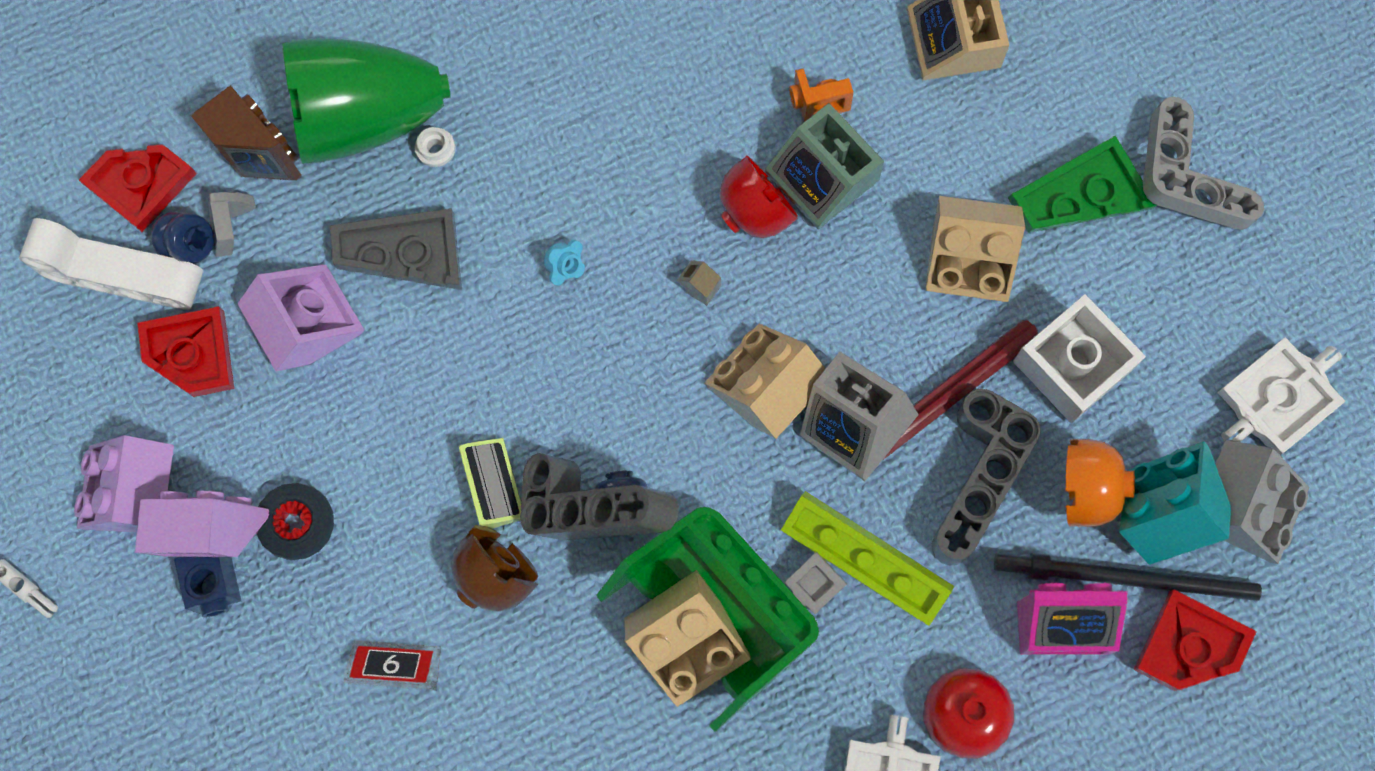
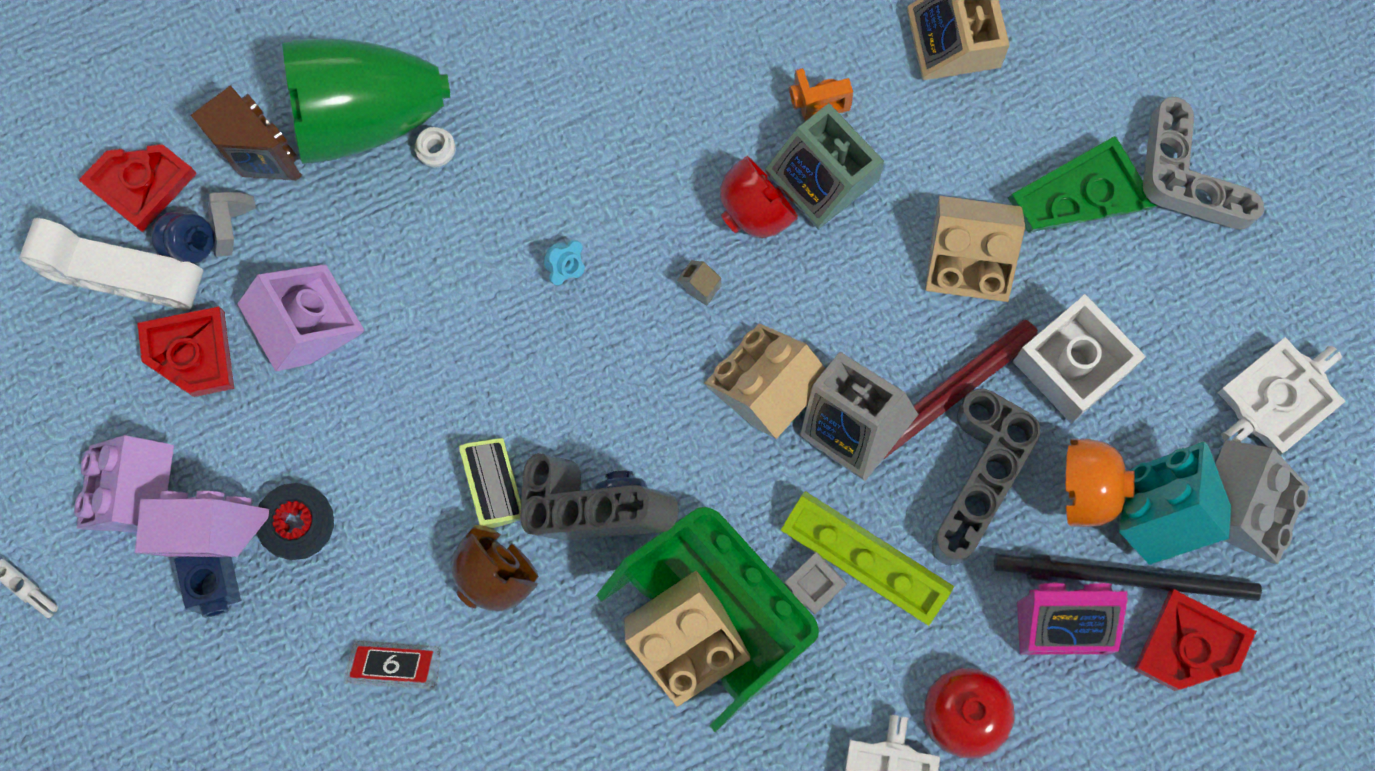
(401, 247): dark grey wing -> none

